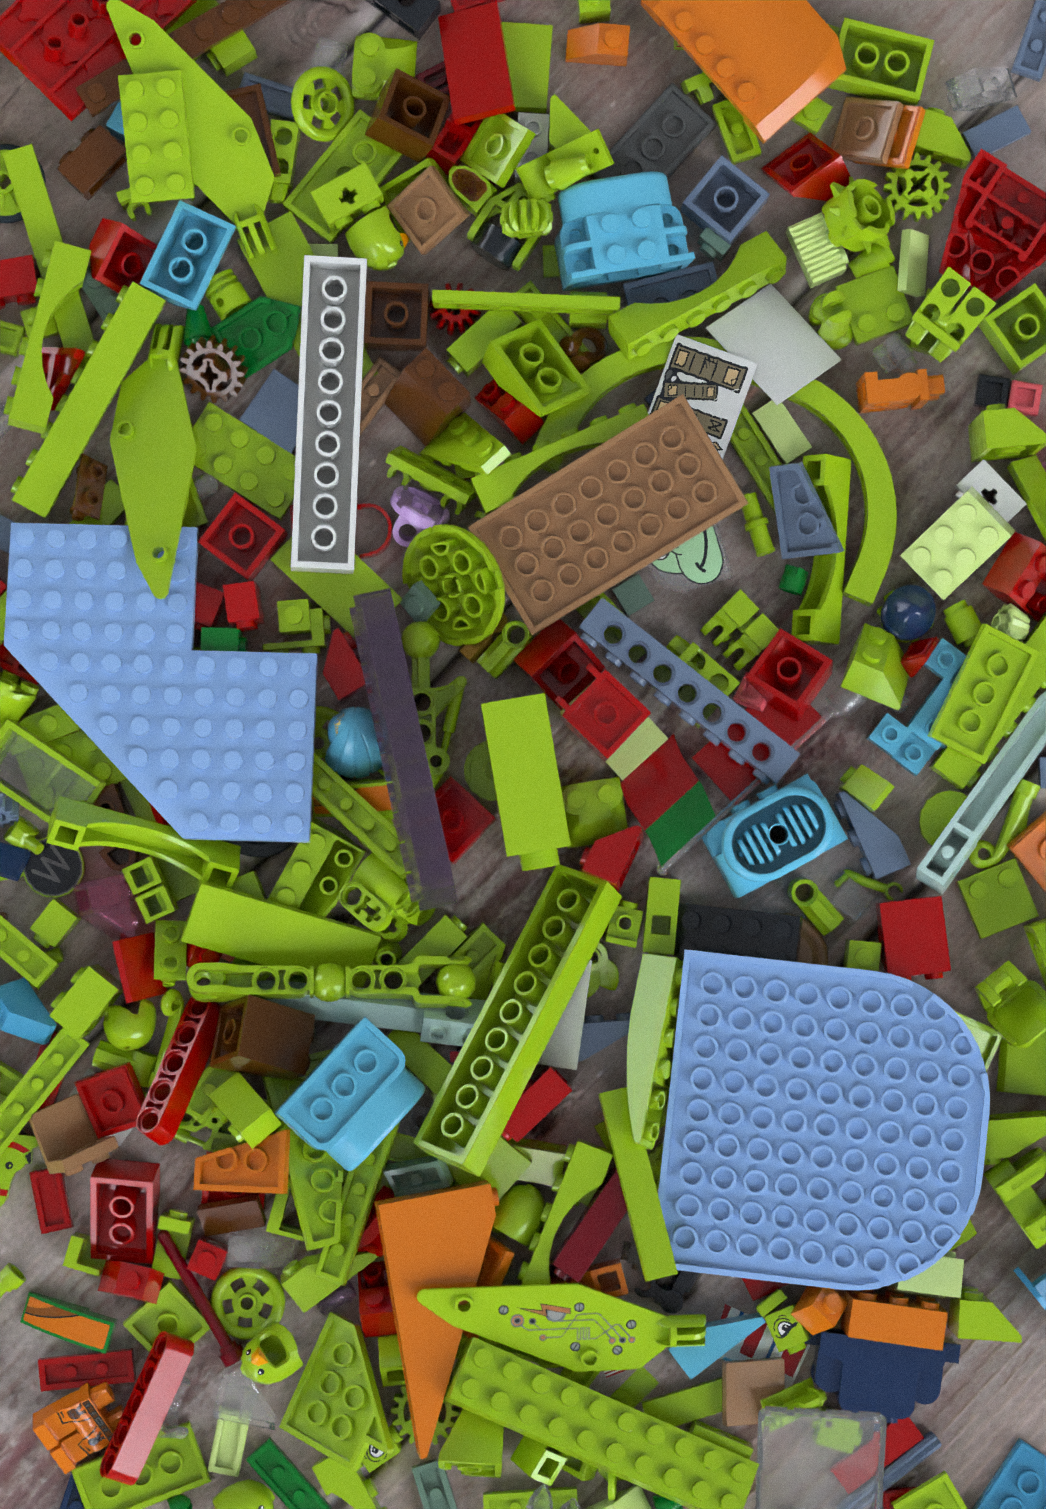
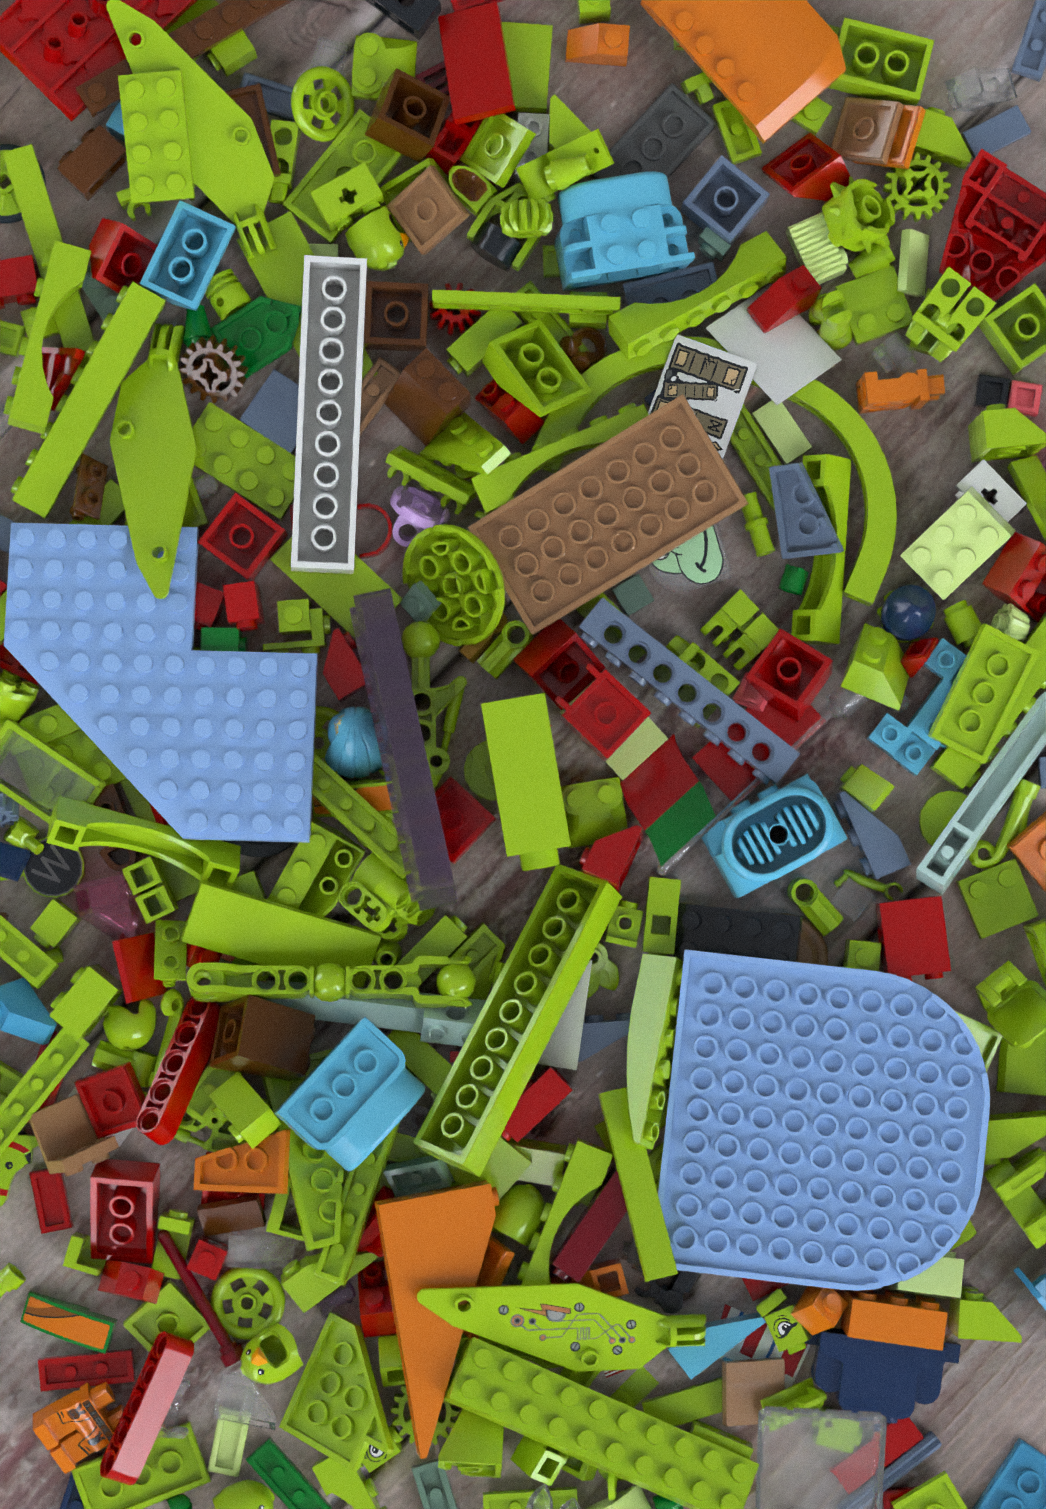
(785, 299): none -> red slope

